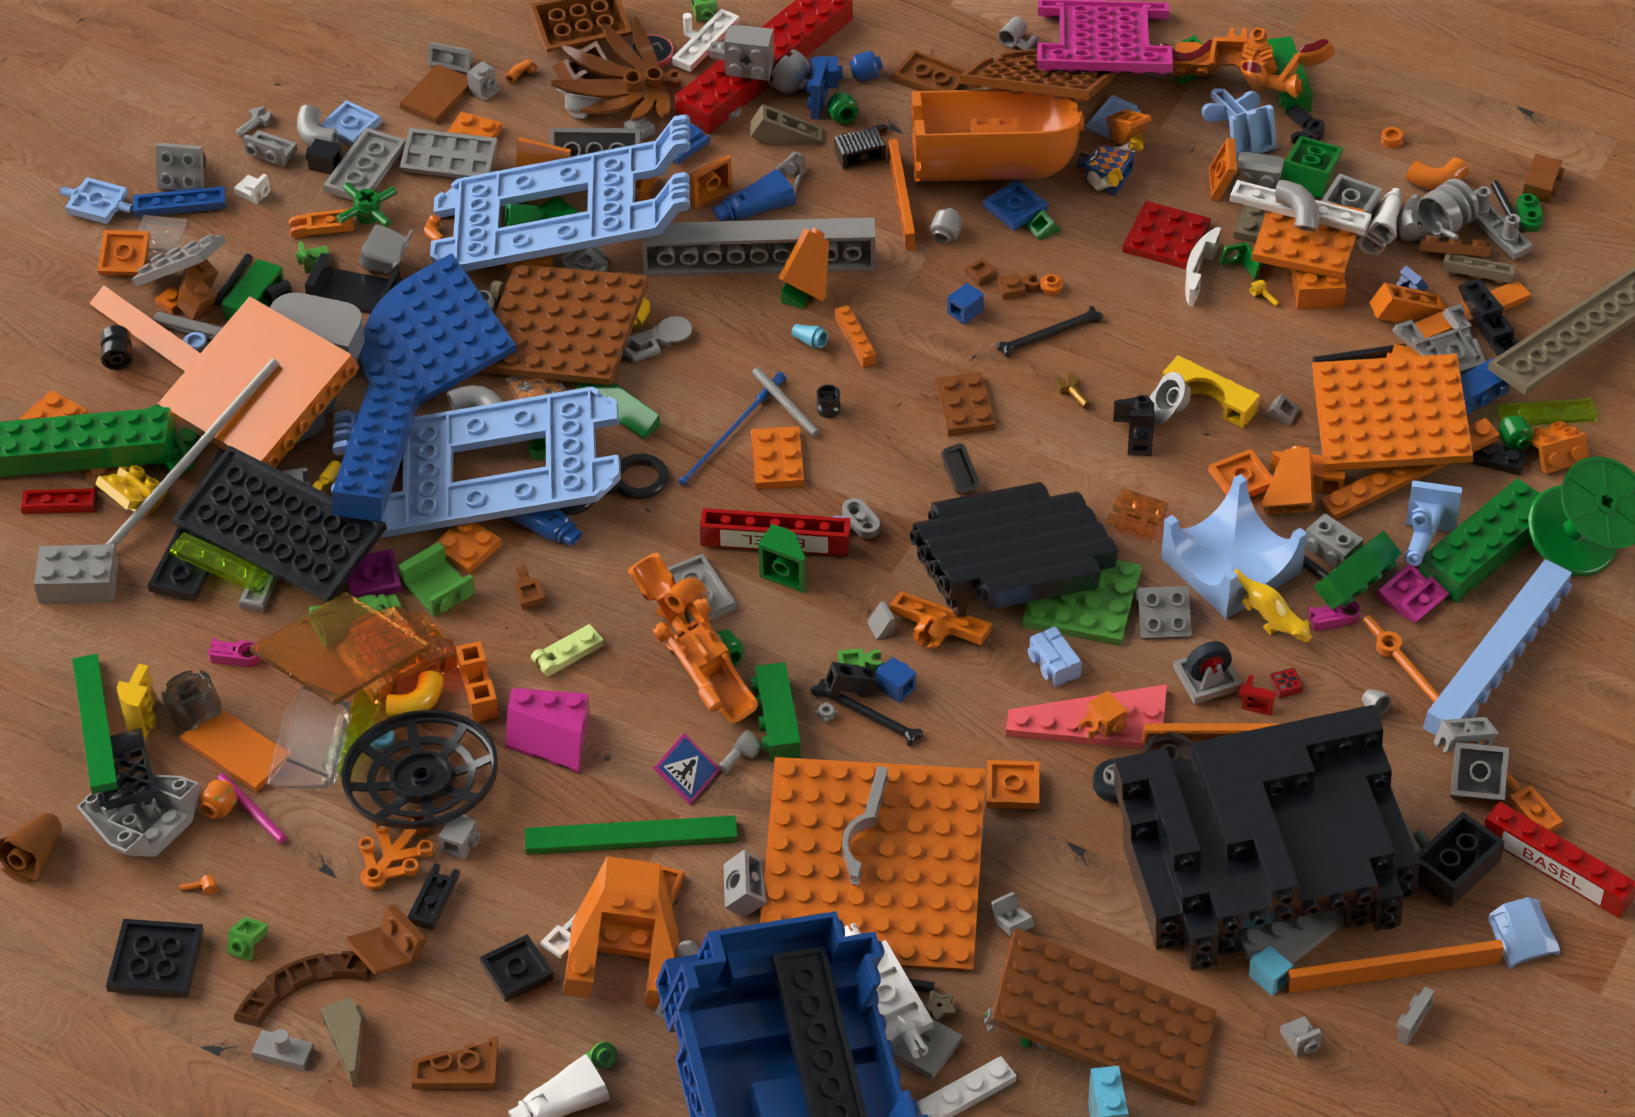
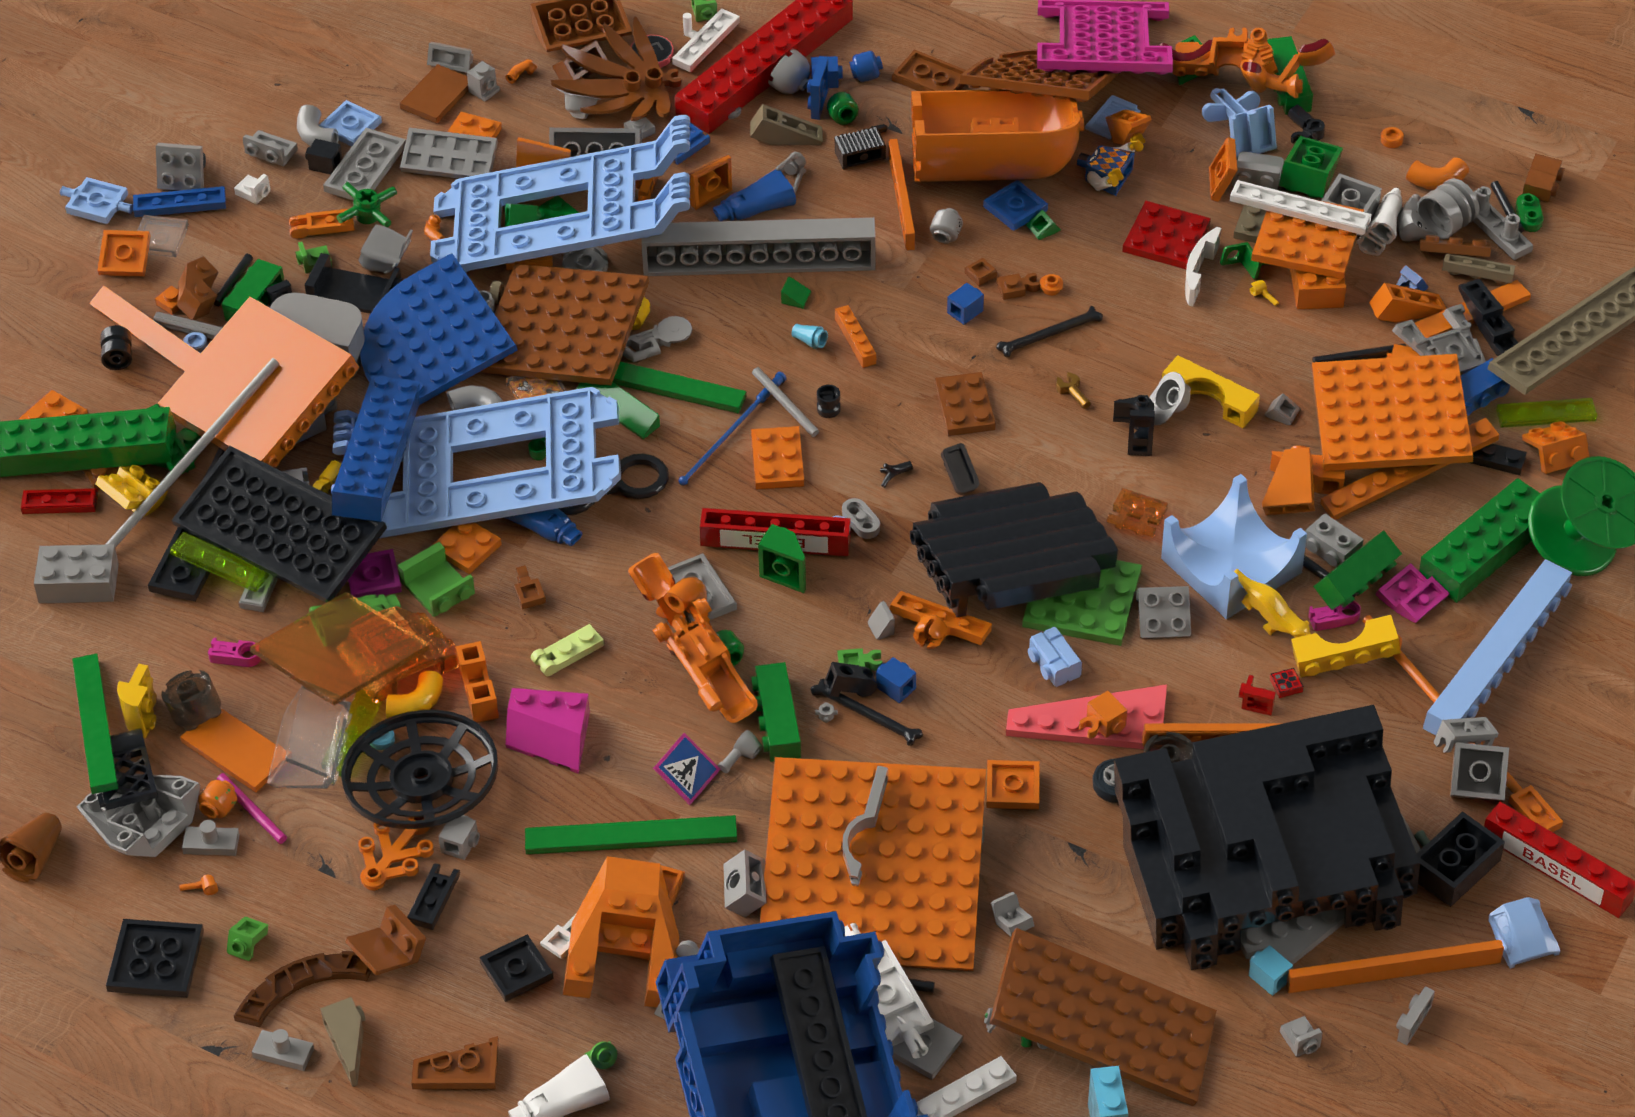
(178, 259): light grey plate -> none
(210, 840): none -> light grey tile
(257, 118): light grey bar -> none
(680, 387): none -> green tile
(746, 52): light grey hinge -> none
(808, 264): orange slope -> none
(894, 470): none -> black bar
(942, 1012): dark tan plate -> none
(1012, 32): light grey piece -> none
(1207, 672): plate -> none
(1243, 463): orange plate -> none
(1302, 202): light grey cylinder -> none
(1317, 656): none -> yellow arch
(1377, 698): light grey bar -> none
(1430, 509): light blue piece -> none
(1445, 231): light grey hand -> none
(1516, 432): green head -> none

